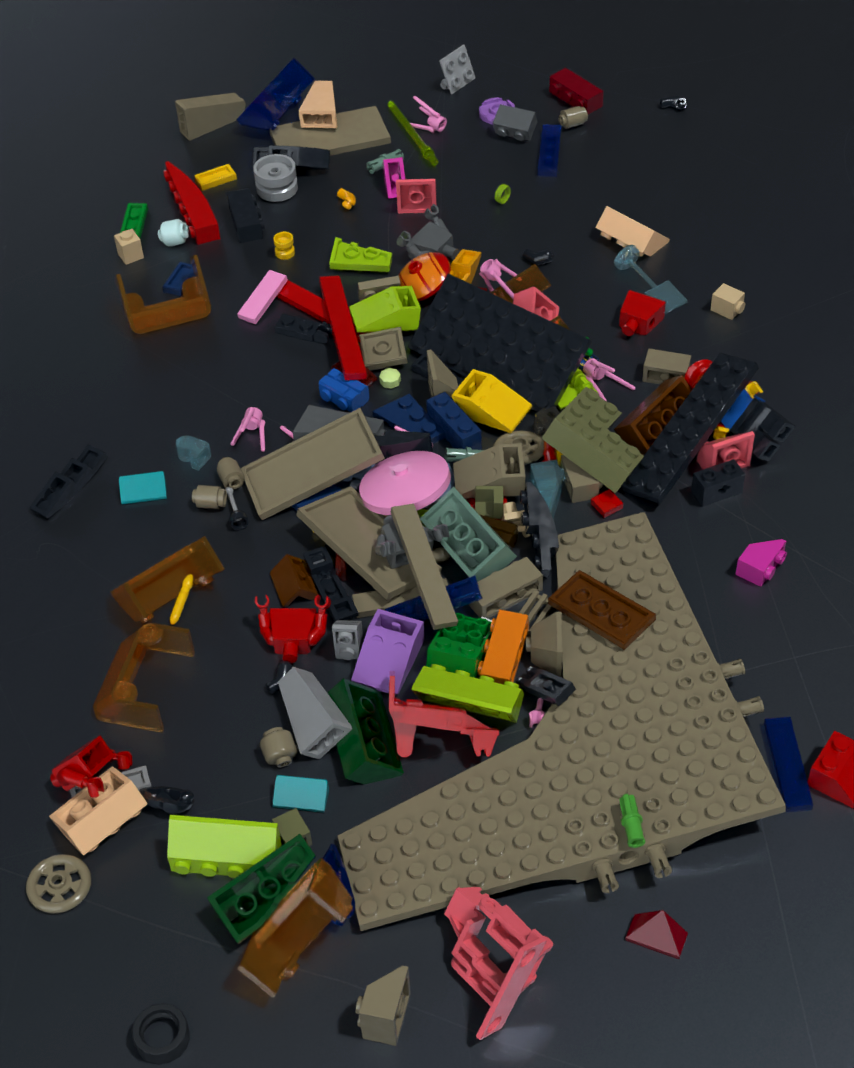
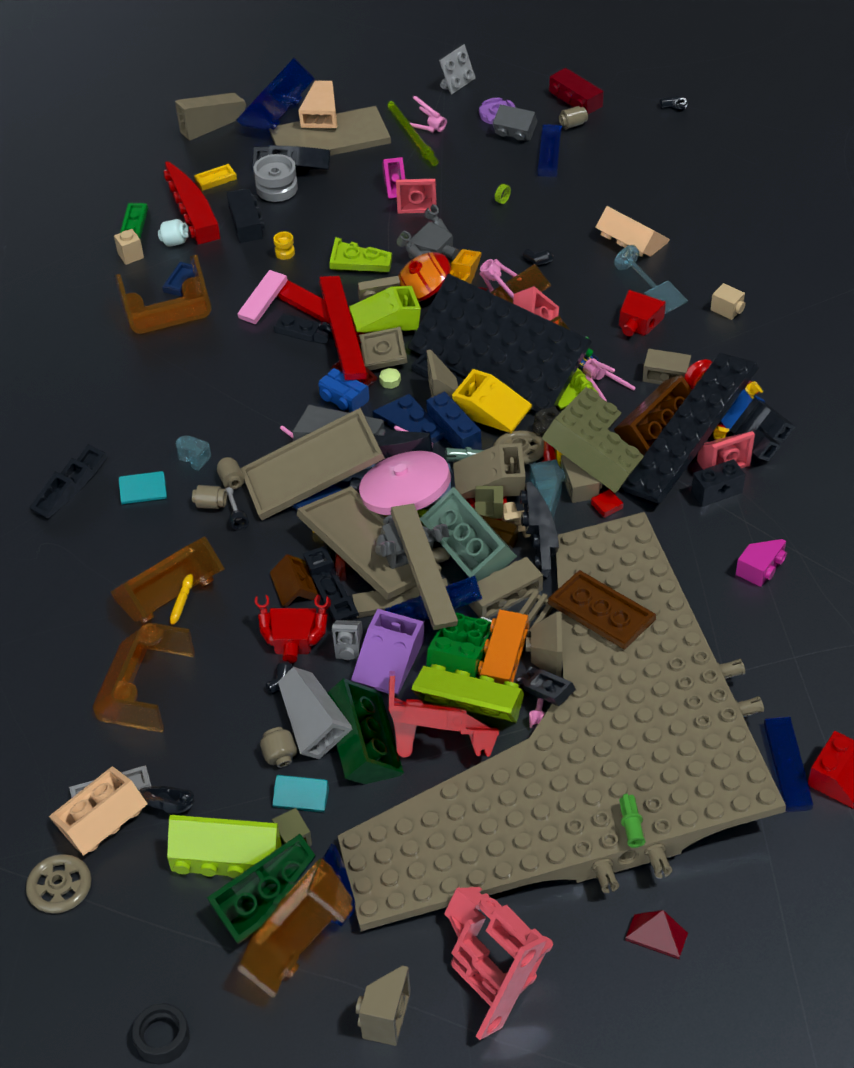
(85, 763): red torso -> none
(251, 421): bright pink plant -> none
(349, 198): light orange arm -> none
(376, 164): sand green pin -> none

